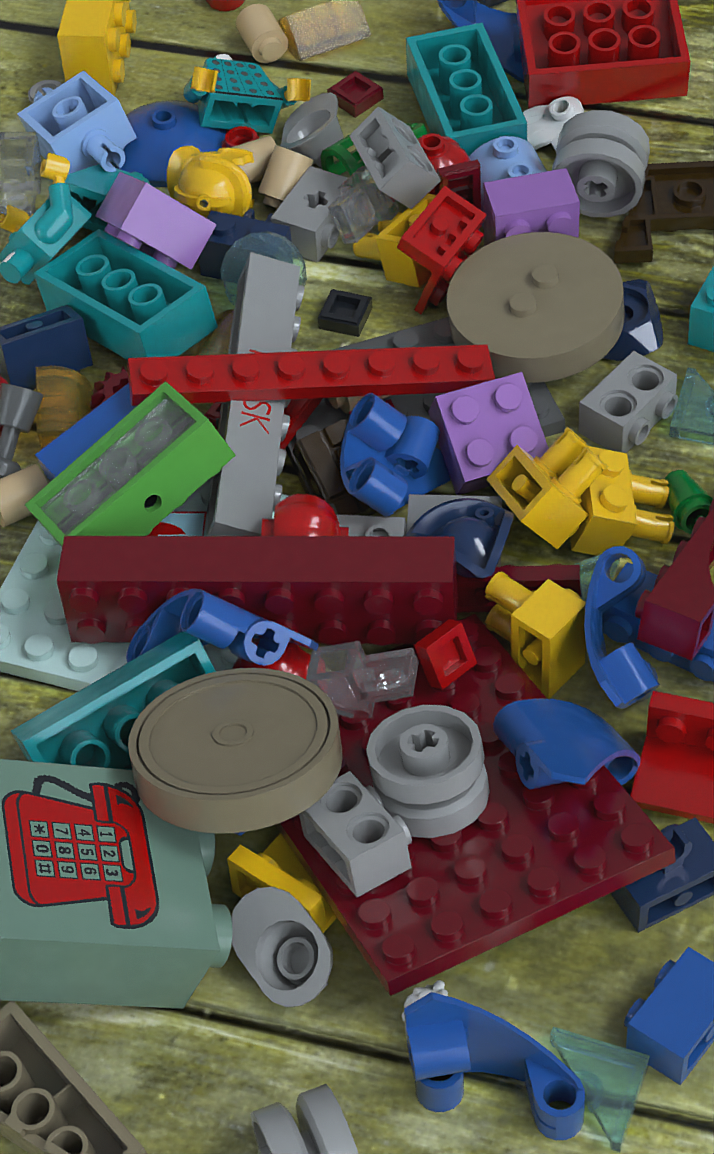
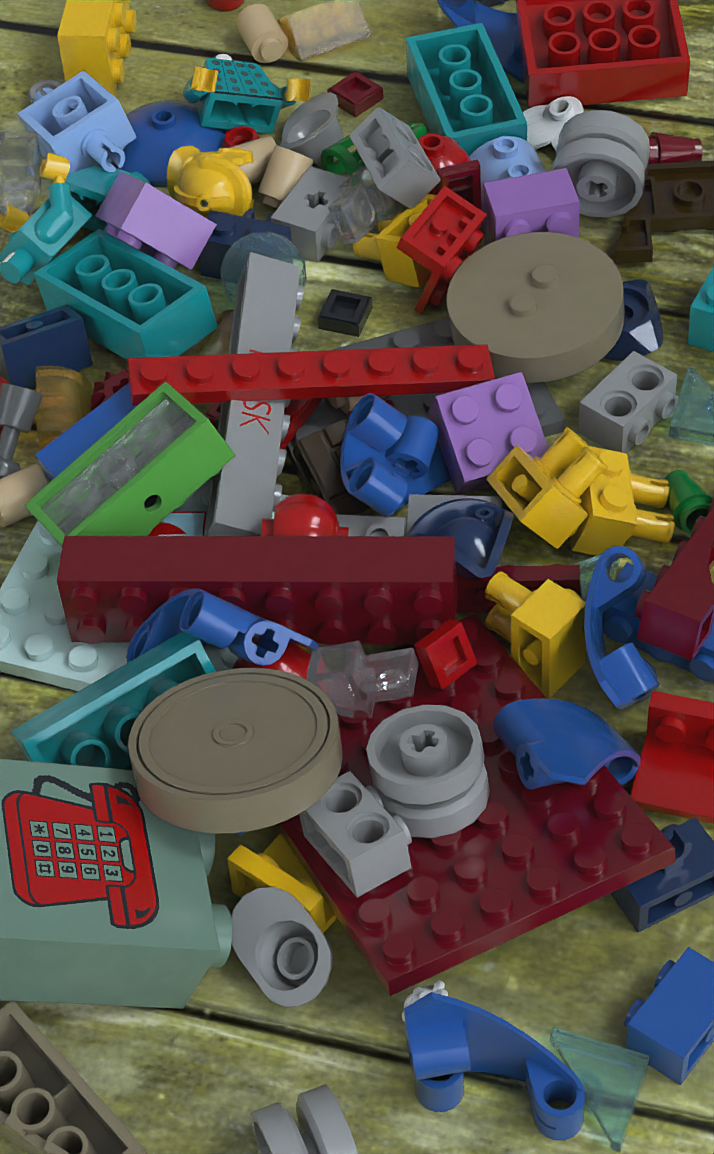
(673, 148): none -> dark red cone

